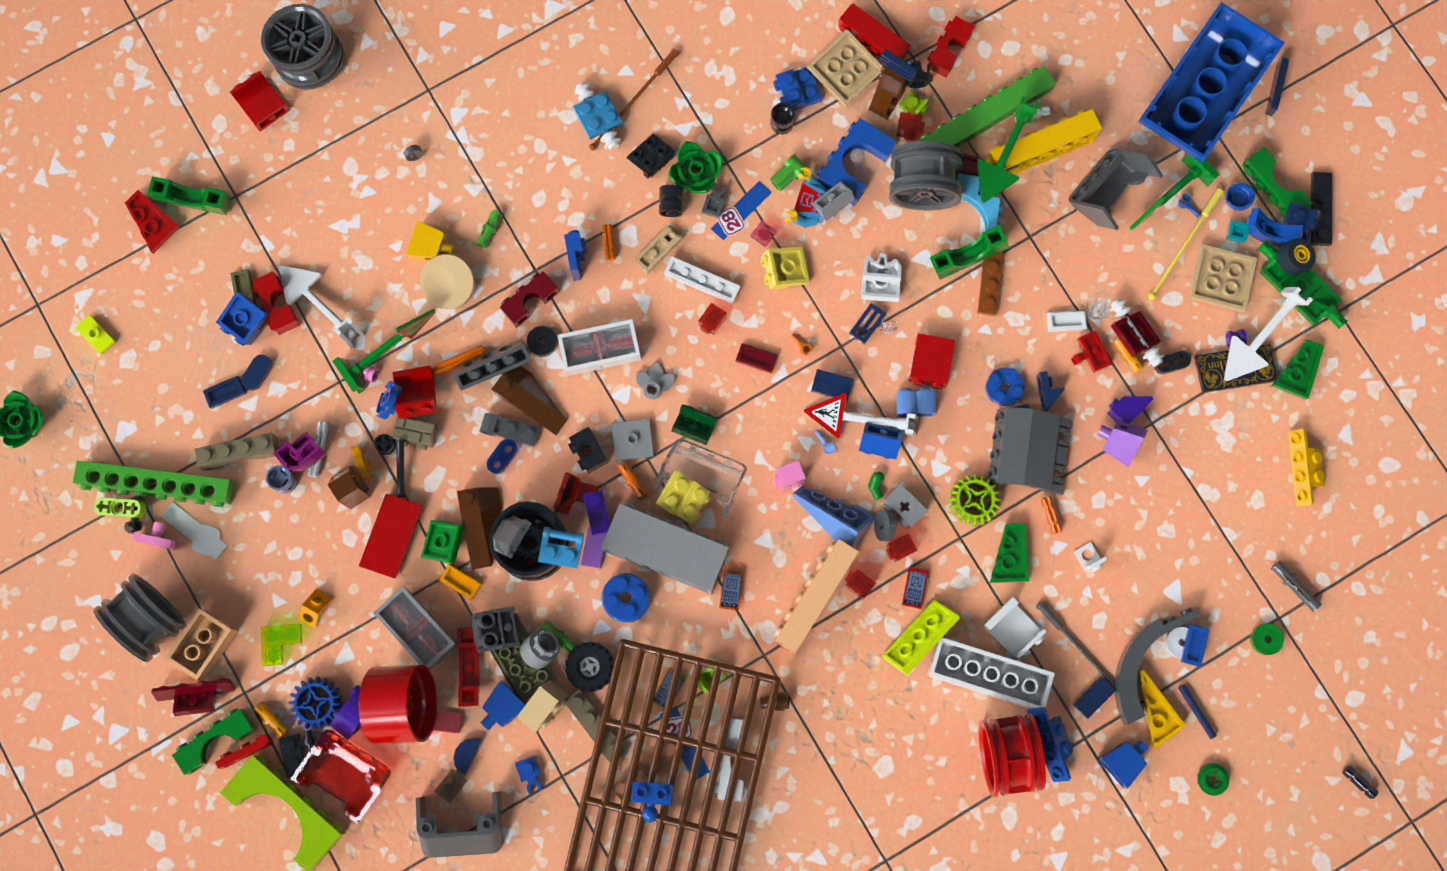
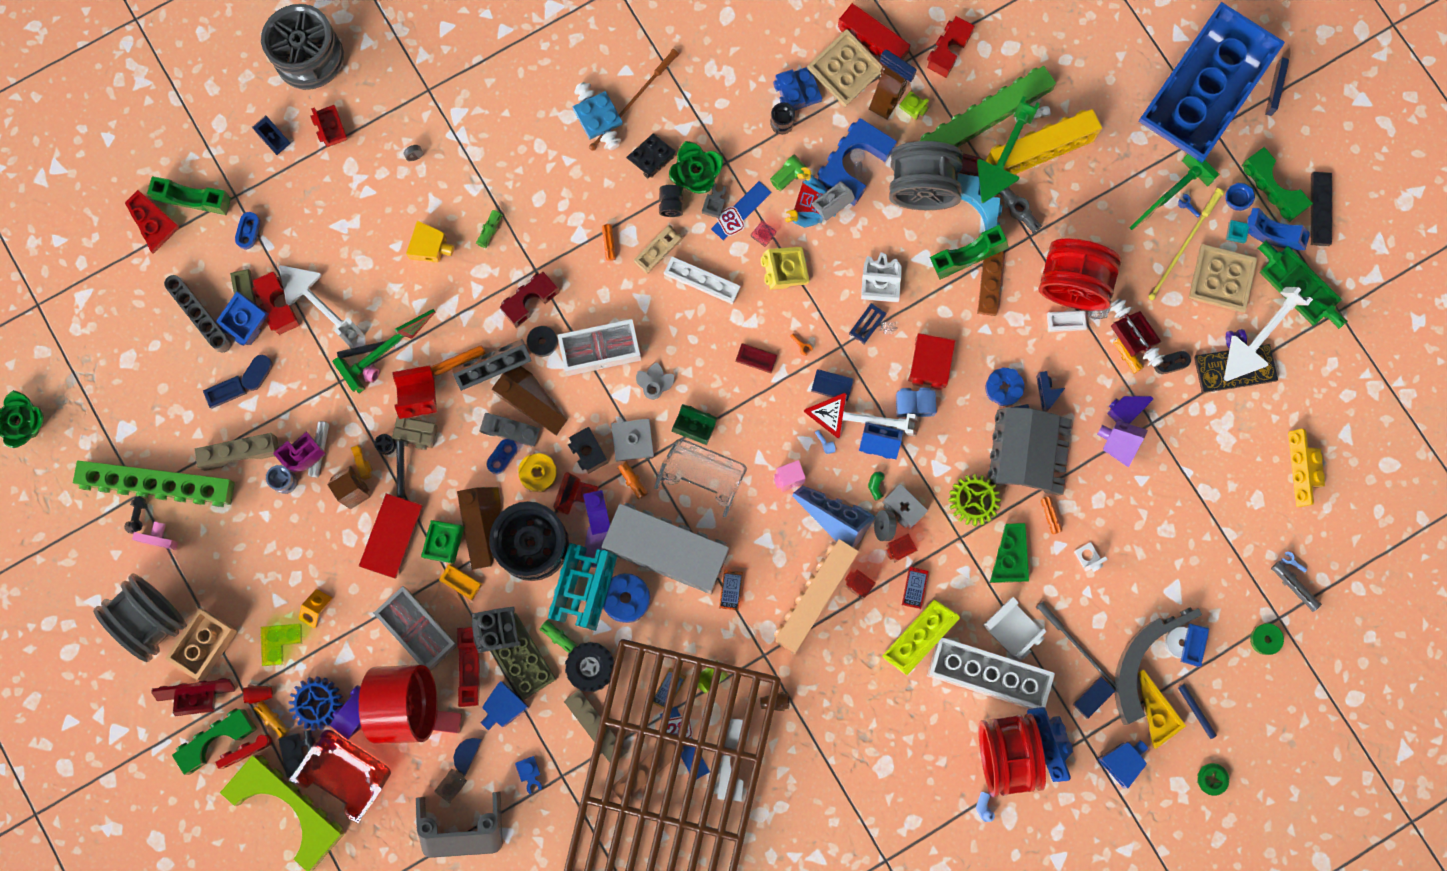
(95, 334): neon yellow plate -> none
(126, 512): lime beam -> none
(191, 308): none -> dark grey beam
(204, 537): white sticker -> none
(245, 231): none -> blue plate
(254, 694): none -> red cone
(259, 100): red panel -> none
(271, 135): none -> dark blue slope
(329, 125): none -> red bracket
(359, 350): none -> black bar
(387, 400): blue plate -> none
(447, 281): tan piece -> none
(509, 535): dark grey slope -> none
(540, 649): light grey piece -> none
(542, 706): tan brick -> none
(548, 471): none -> yellow plate
(560, 554): dark azure plate -> none
(576, 250): blue plate -> none
(595, 590): none -> teal fence
(651, 794): blue plate -> none
(683, 498): light yellow plate -> none
(712, 319): clear red brick -> none
(909, 126): clear red brick -> none
(921, 78): black piece -> none
(983, 809): none -> light blue arm
(1026, 215): none -> dark grey pin
(1080, 274): none -> red wheel
(1092, 352): red plate -> none
(1107, 182): dark grey windscreen -> none
(1293, 562): none -> light blue hand
(1296, 256): black wheel -> none
(1301, 370): green wing -> none
(1303, 216): dark blue slope -> none
(1360, 782): black axle -> none

